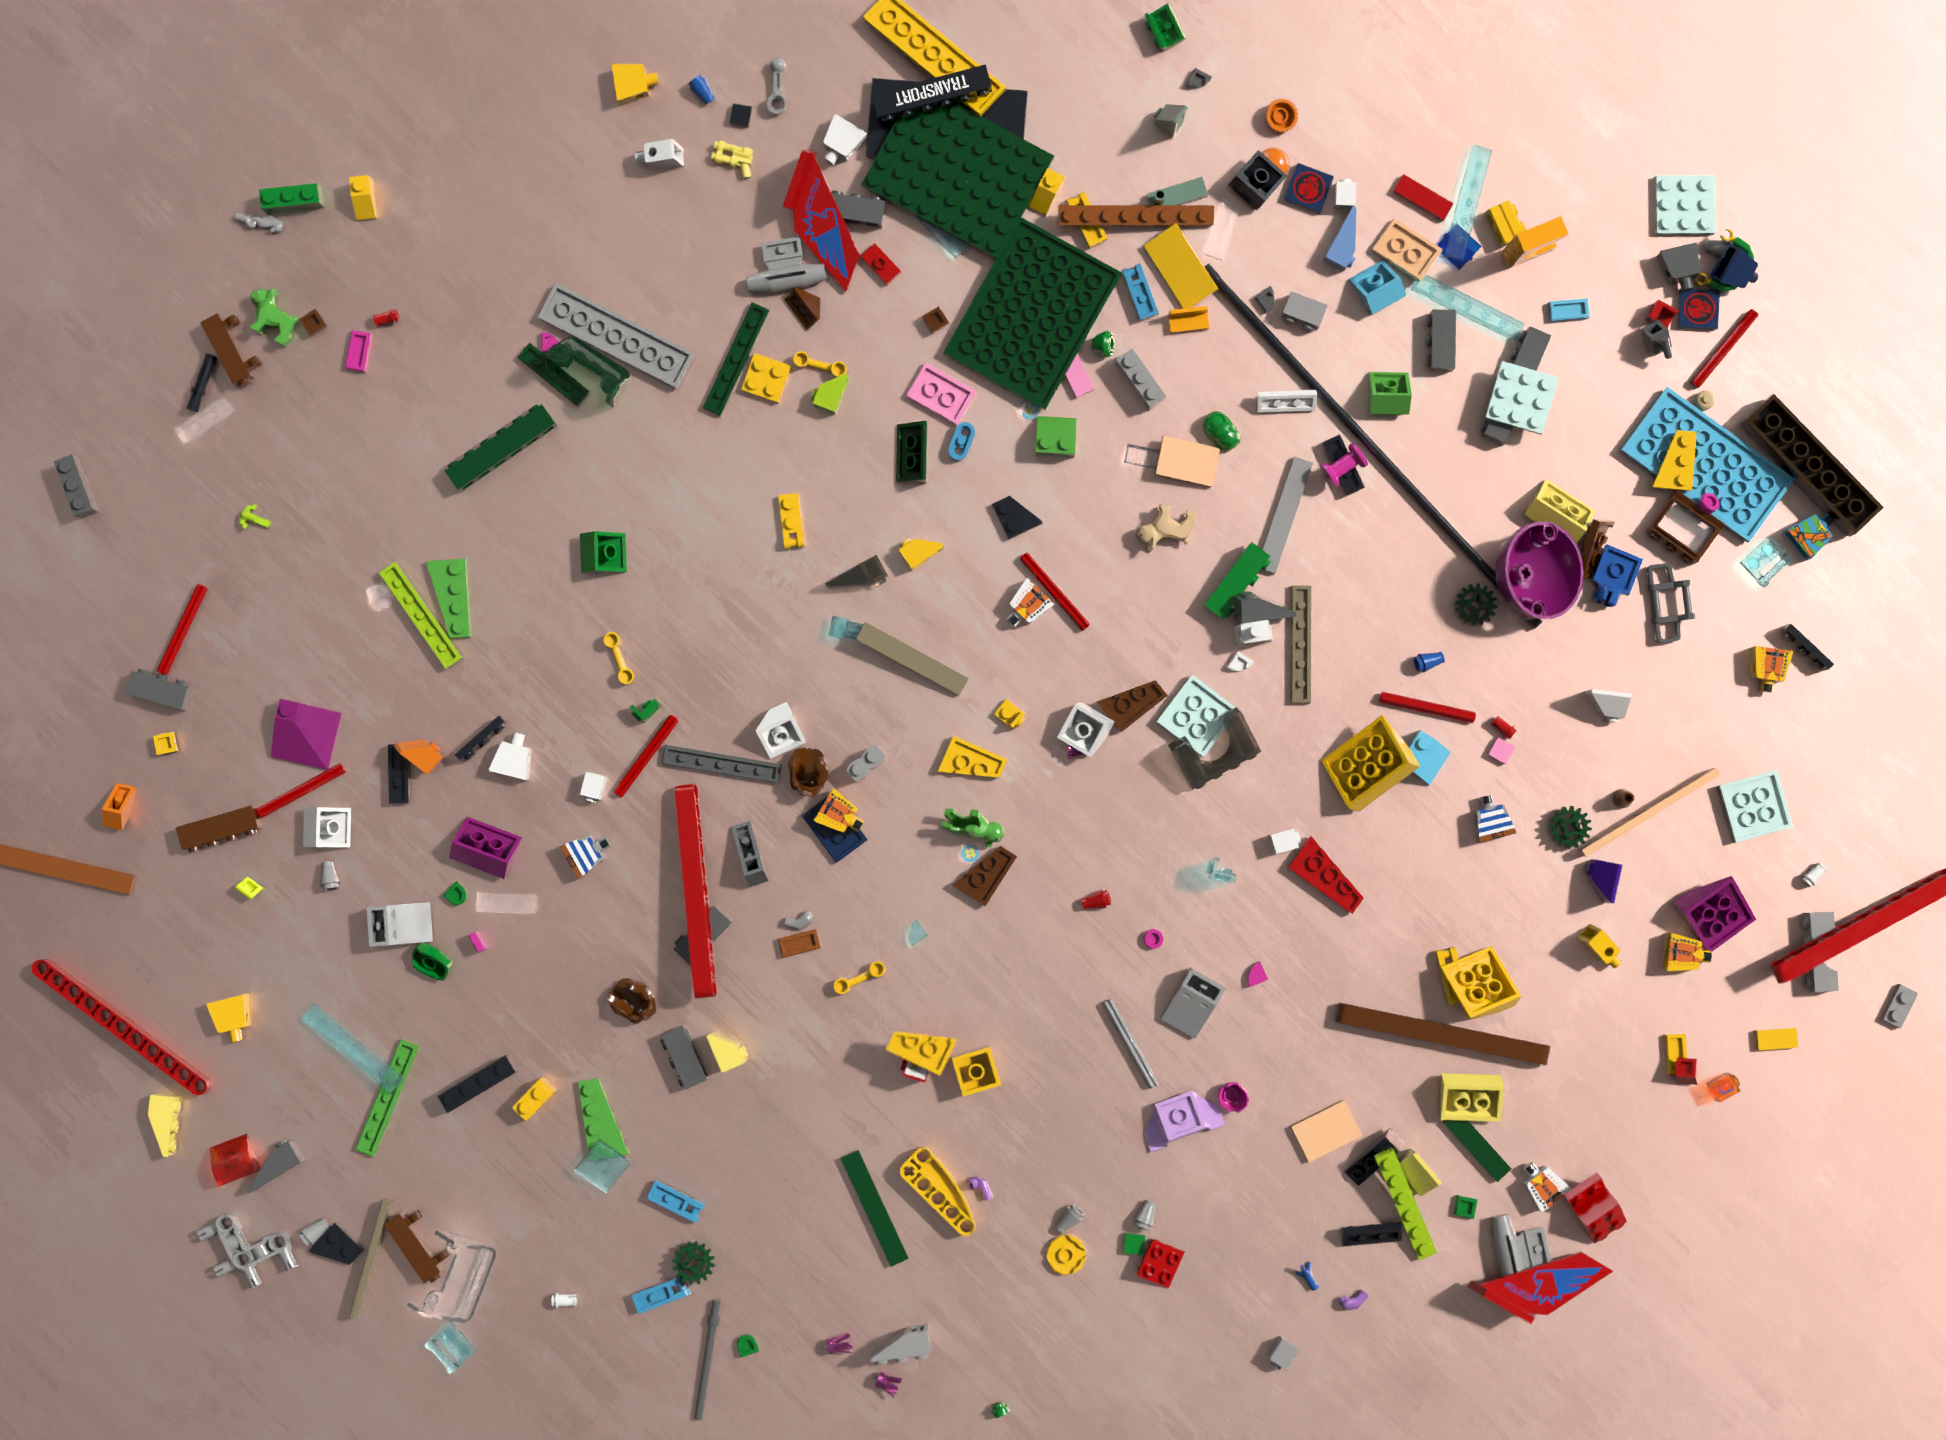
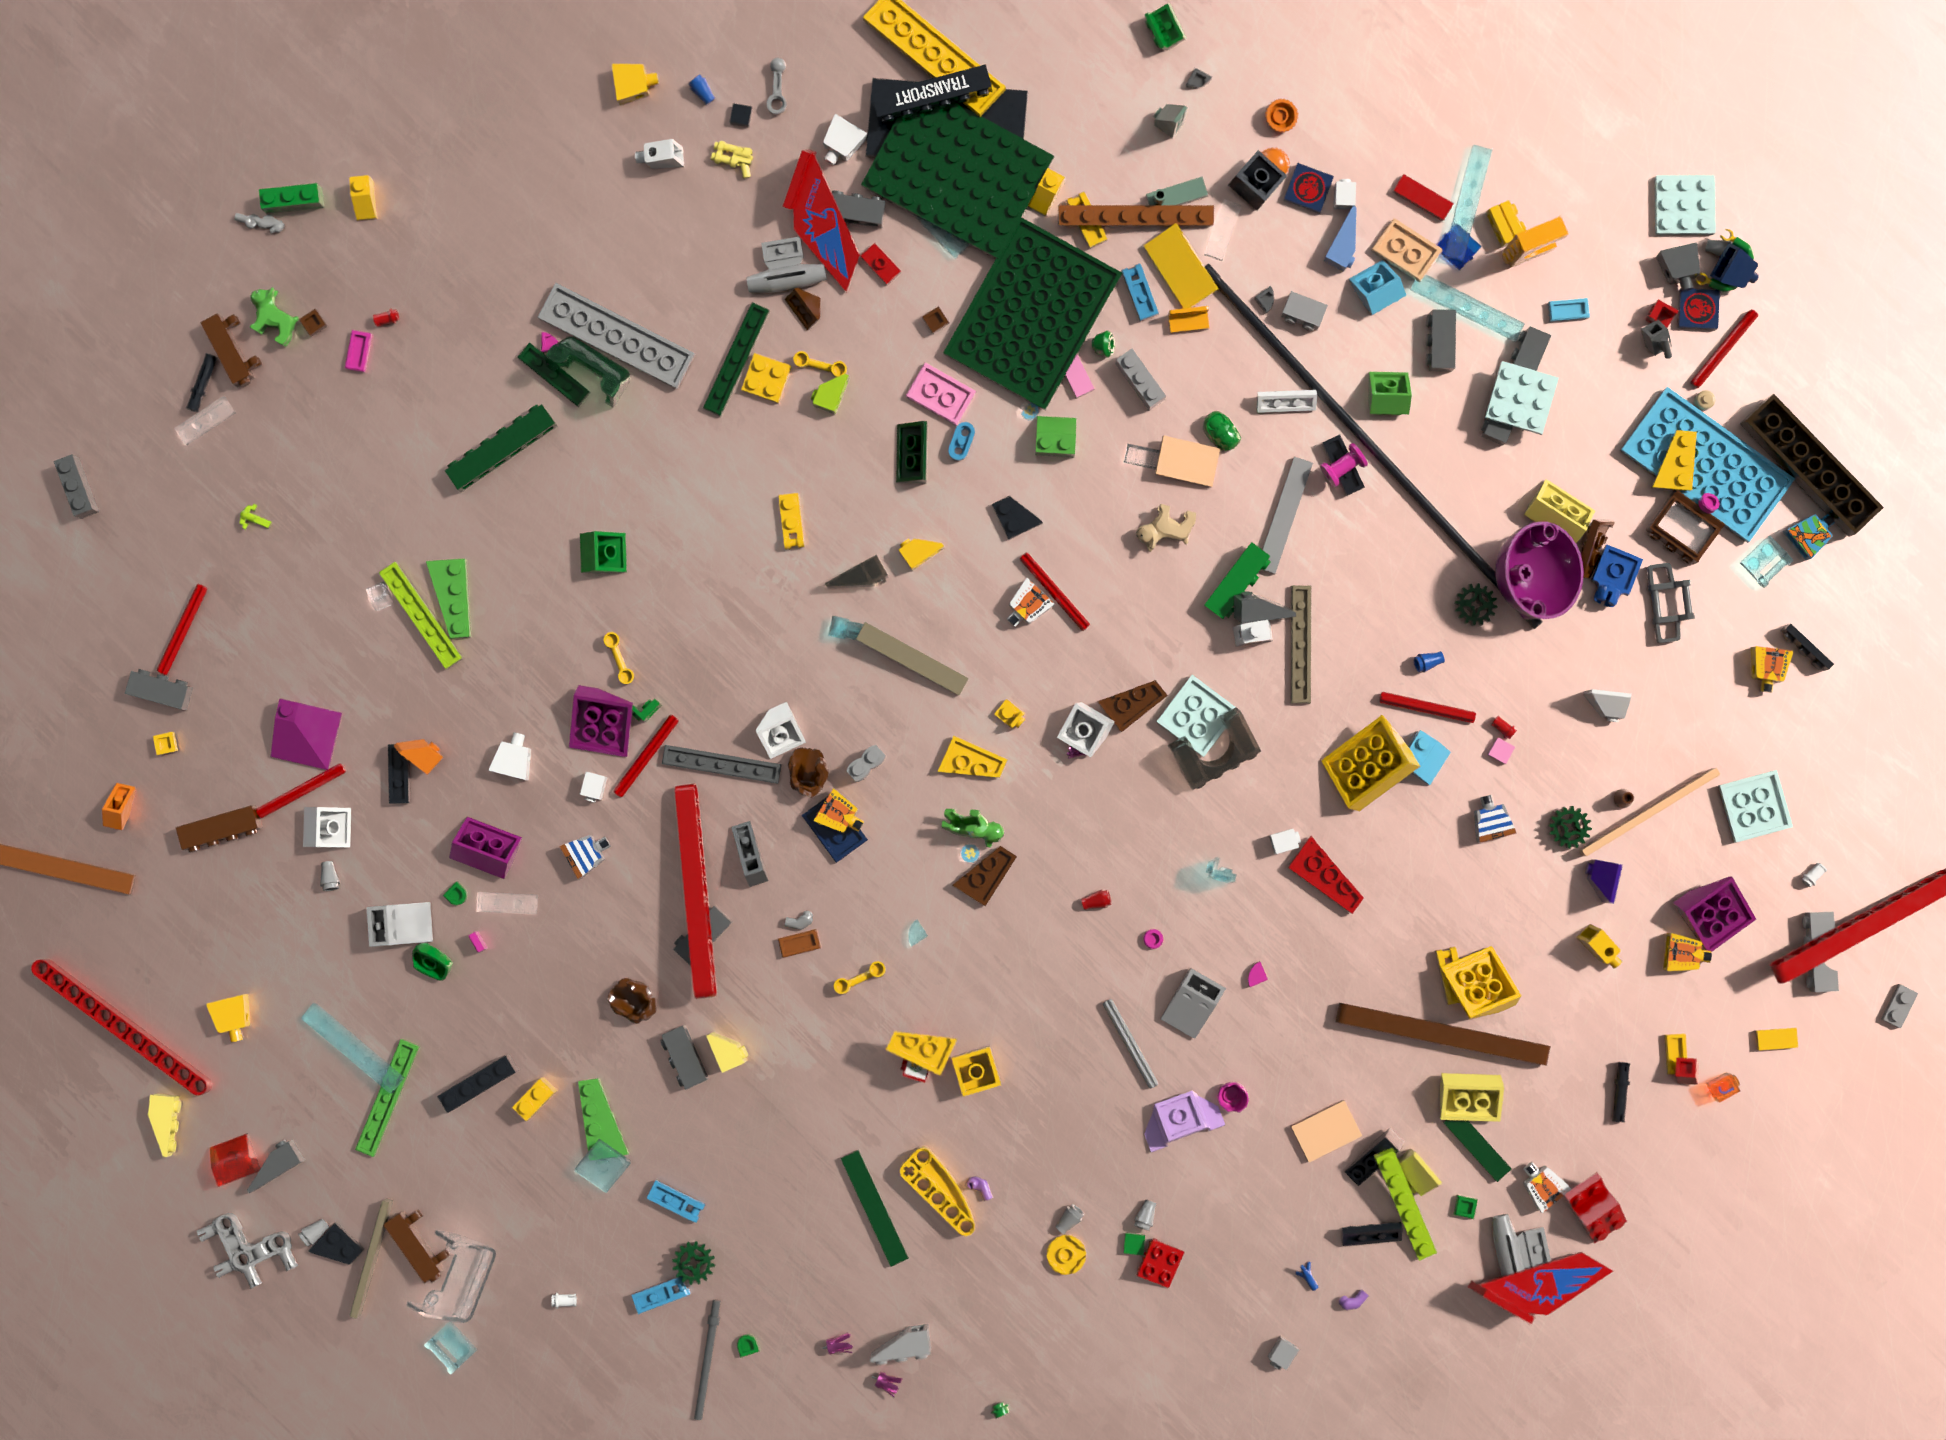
(248, 888): neon yellow slope -> none
(481, 739): black plate -> none
(600, 722): none -> magenta slope
(1239, 662): white tile -> none
(1622, 1082): none -> black pin

